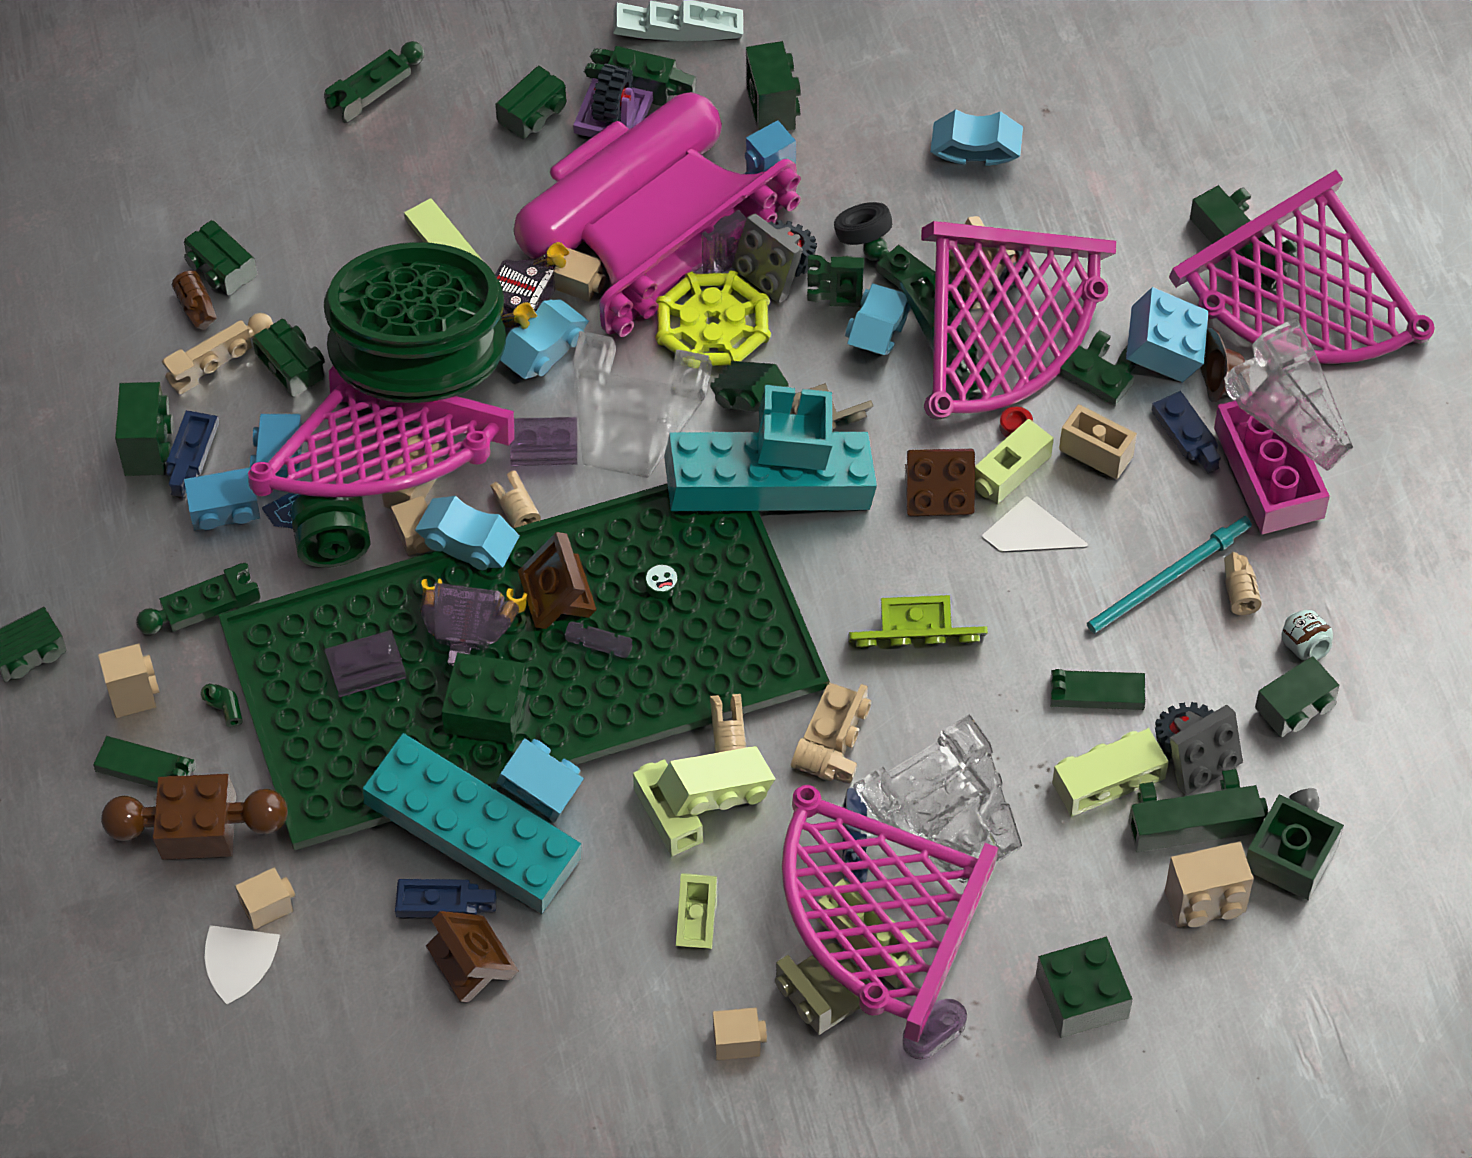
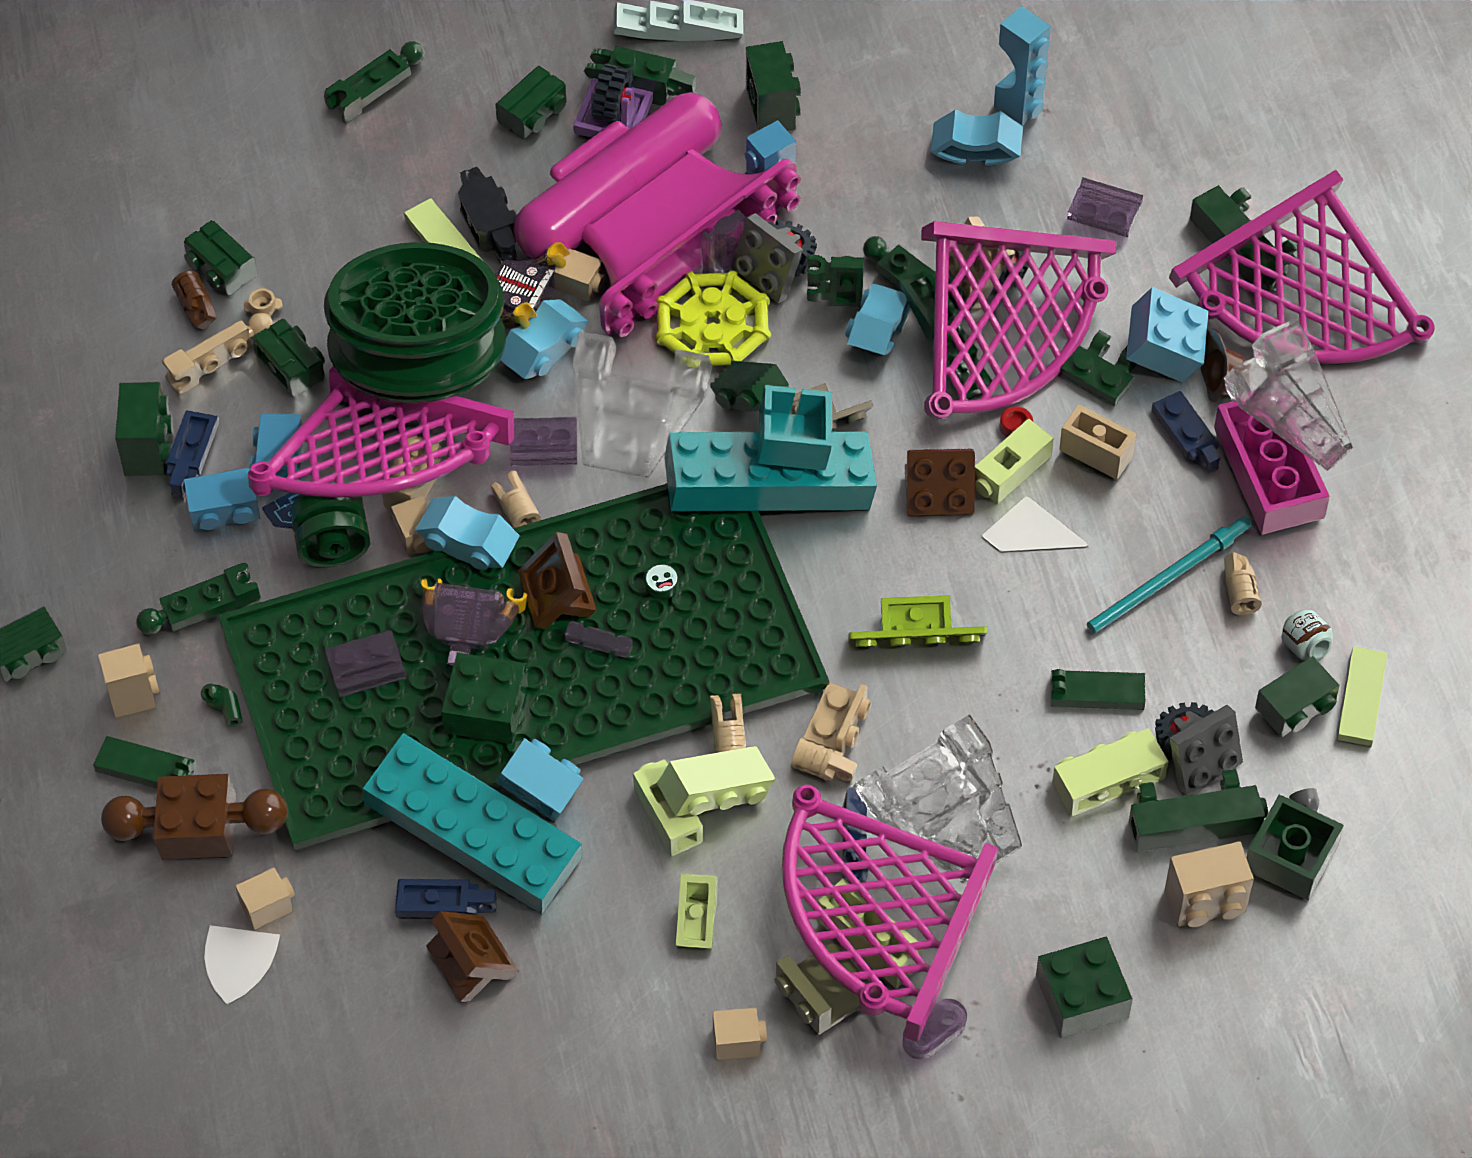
(262, 297): none -> tan plate
(487, 214): none -> black hinge
(863, 223): black tyre -> none
(1027, 45): none -> medium azure arch
(1105, 207): none -> clear purple plate
(1362, 696): none -> yellowish green tile

